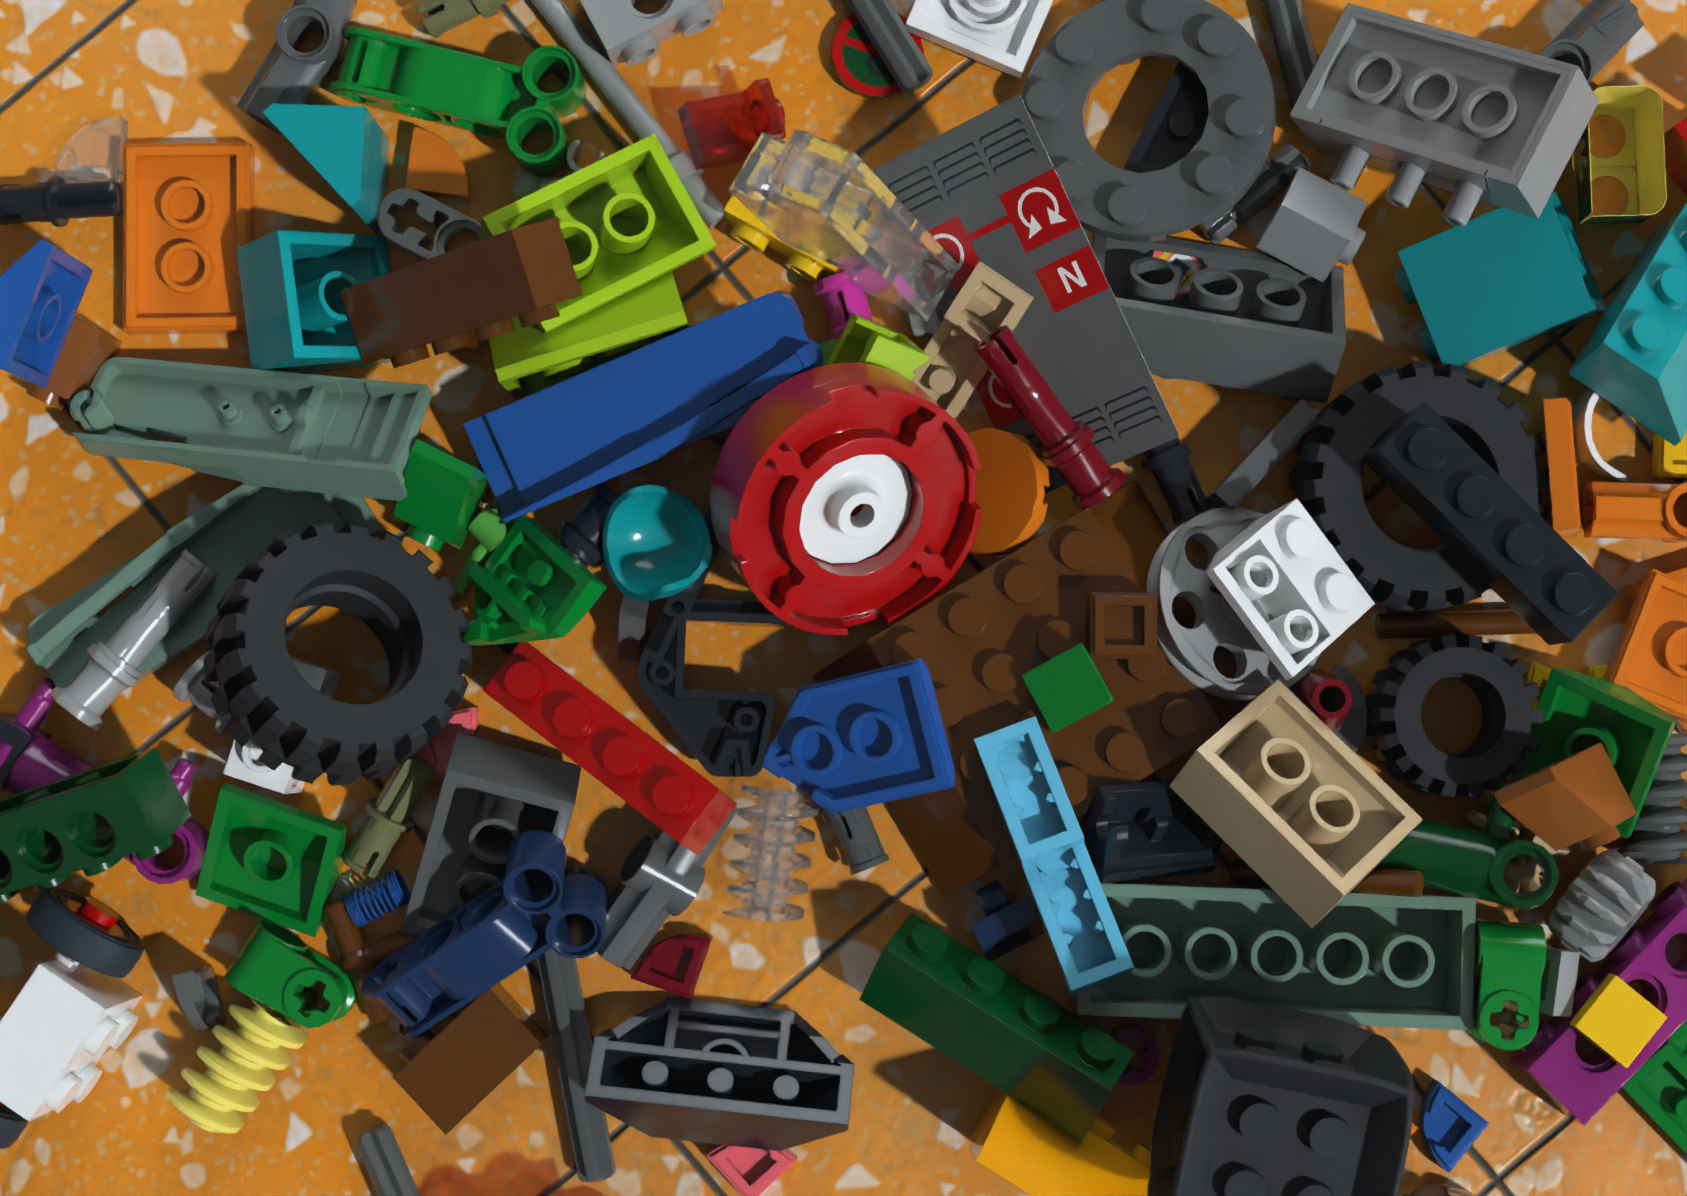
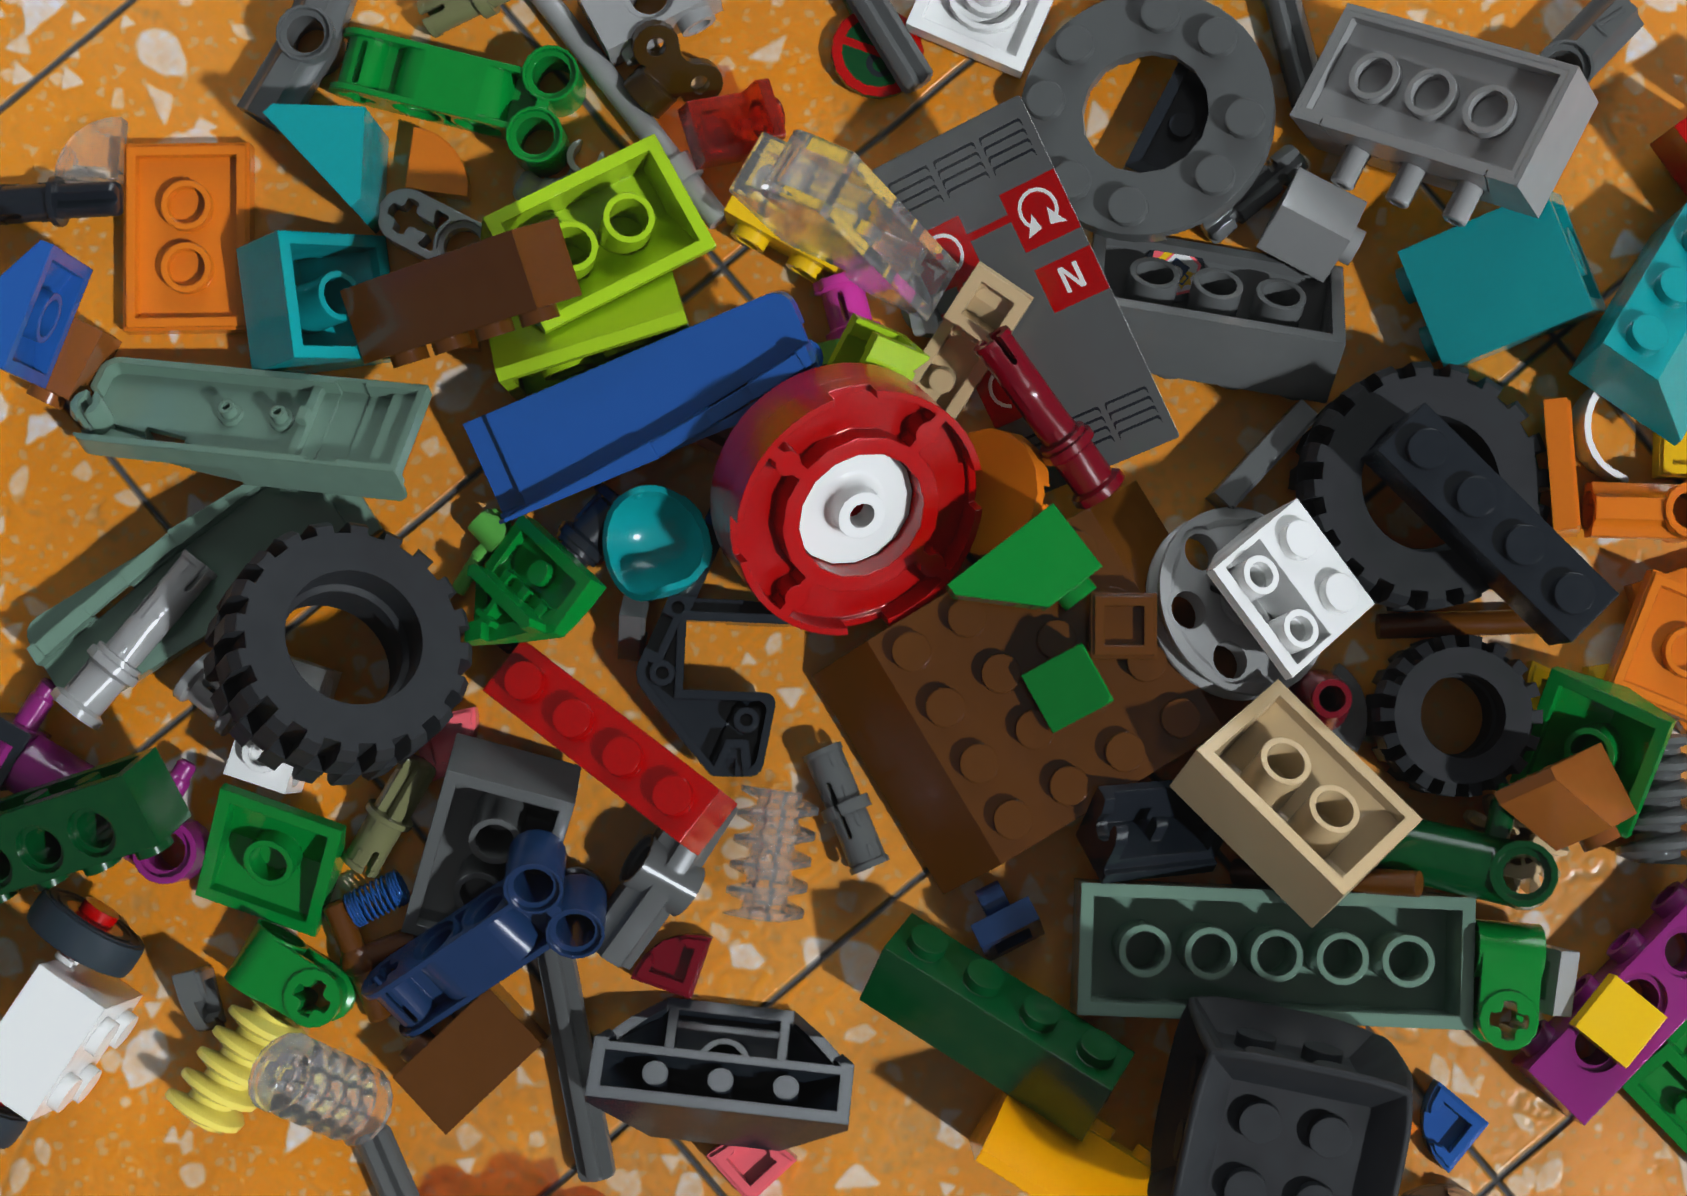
(321, 1089): none -> clear piece
(440, 497): green slope -> none
(667, 72): none -> dark brown piece
(864, 739): blue tile -> none
(1032, 567): none -> green slope
(1053, 856): medium azure slope -> none
(1127, 1035): magenta bush -> none
(1176, 479): black pin -> none
(1602, 905): light grey gear -> none
(1641, 114): light yellow piece -> none

